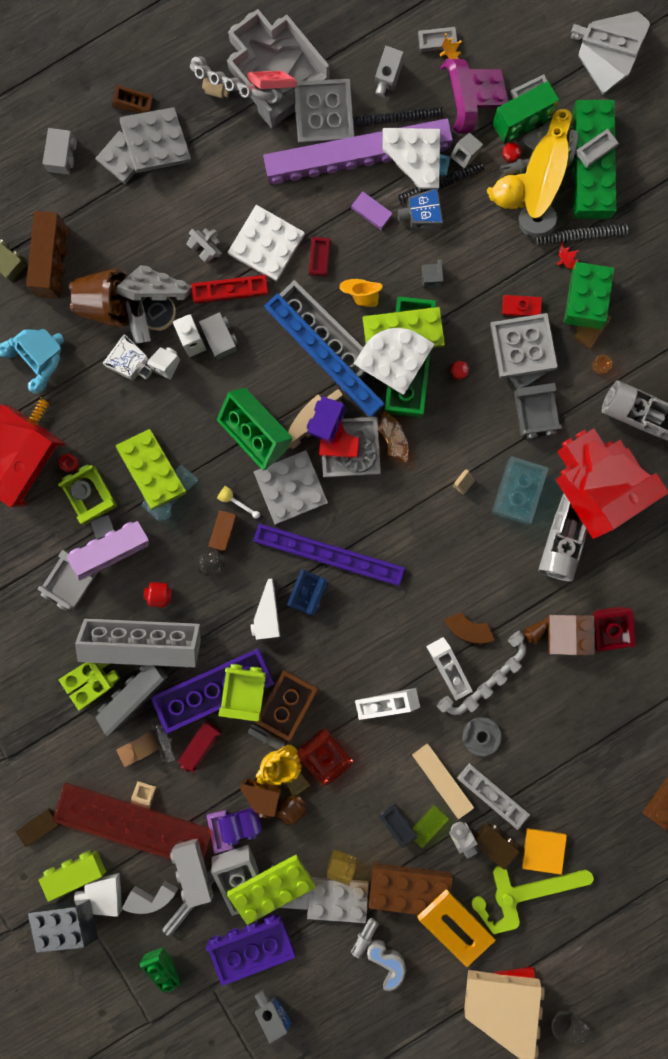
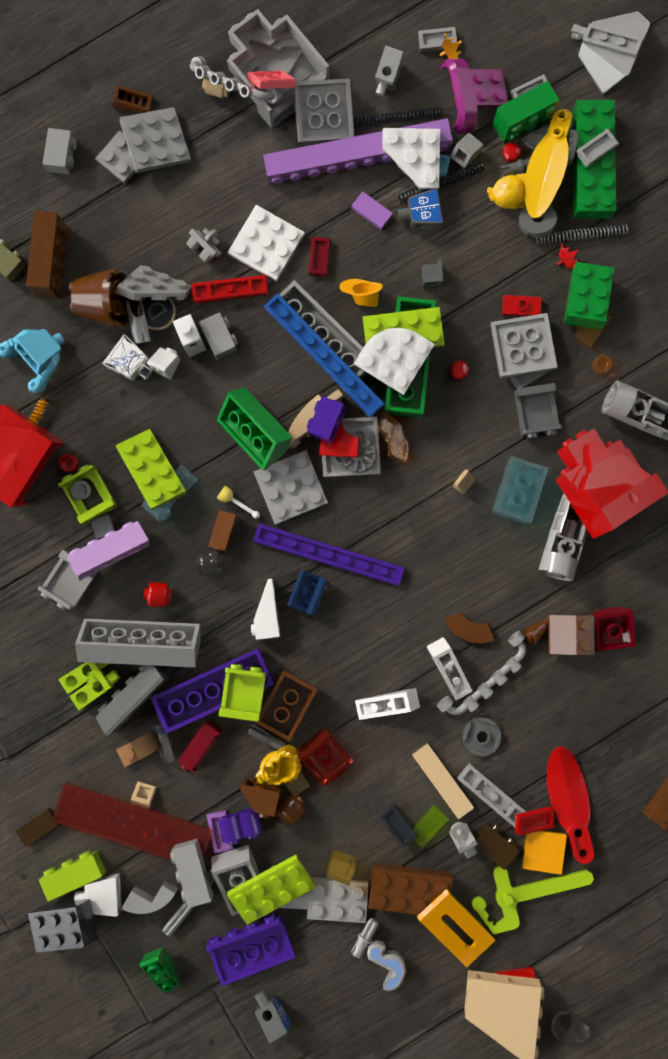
(534, 820): none -> red tile
(570, 800): none -> red plant

